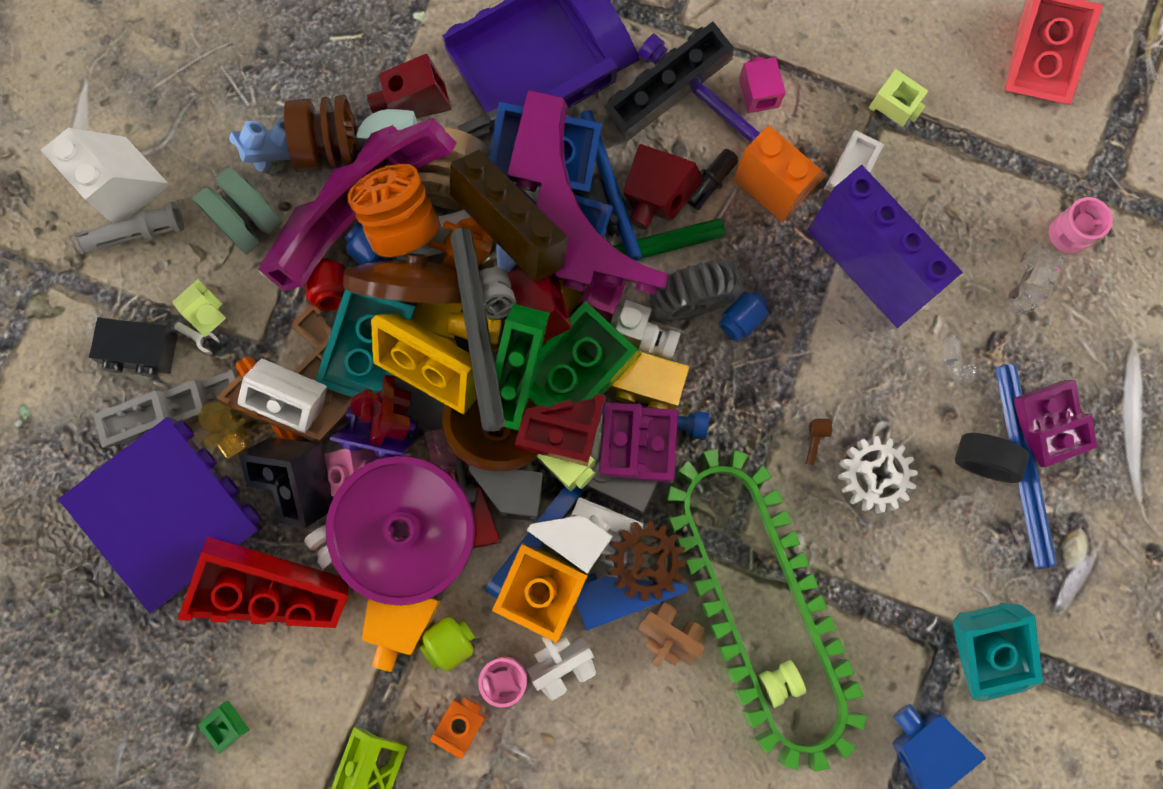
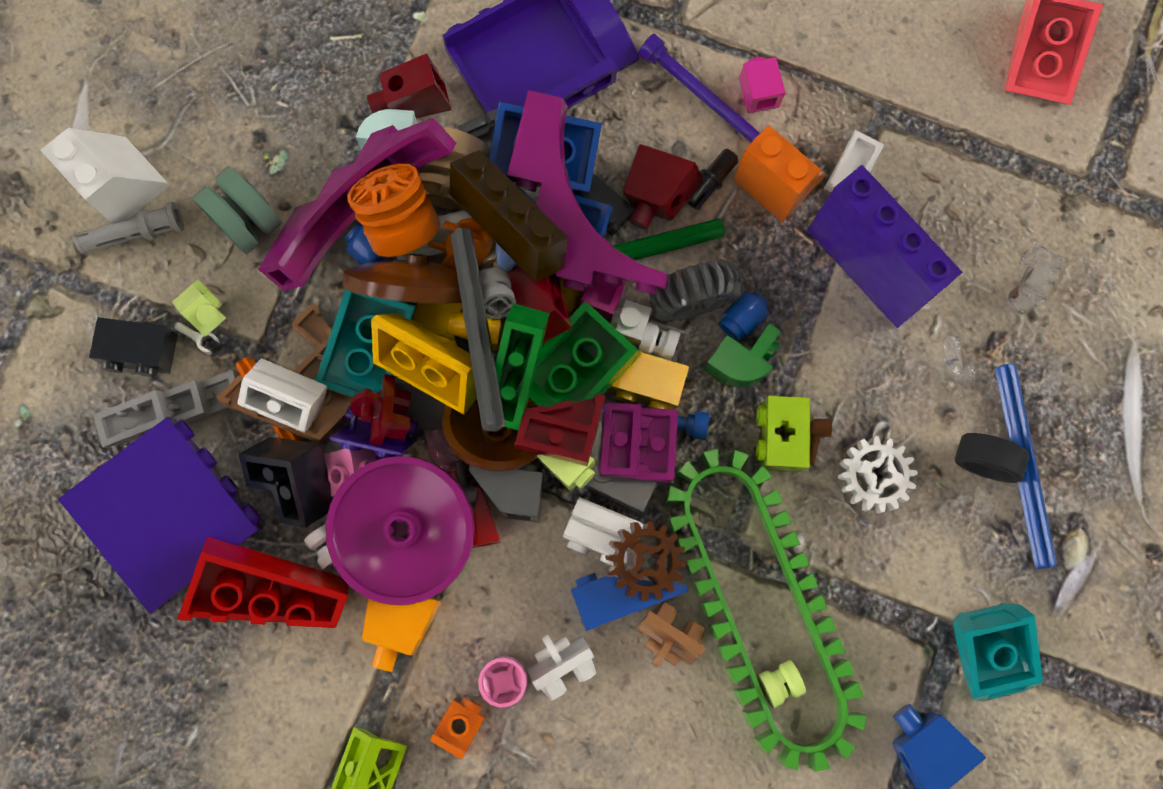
(223, 429): clear yellow hips -> none
(223, 727): green tile -> none
(261, 145): light blue hips -> none
(321, 133): reddish brown wheel -> none
(325, 285): red head -> none
(447, 644): lime head -> none
(540, 591): light orange slope -> none
(557, 510): blue beam -> none
(574, 538): white slope -> none
(614, 196): blue piece -> none
(670, 80): black brick -> none
(743, 367): none -> green brick
(794, 418): none -> lime brick
(900, 98): yellowish green brick -> none
(1055, 423): magenta slope -> none
(1080, 225): bright pink wheel -> none

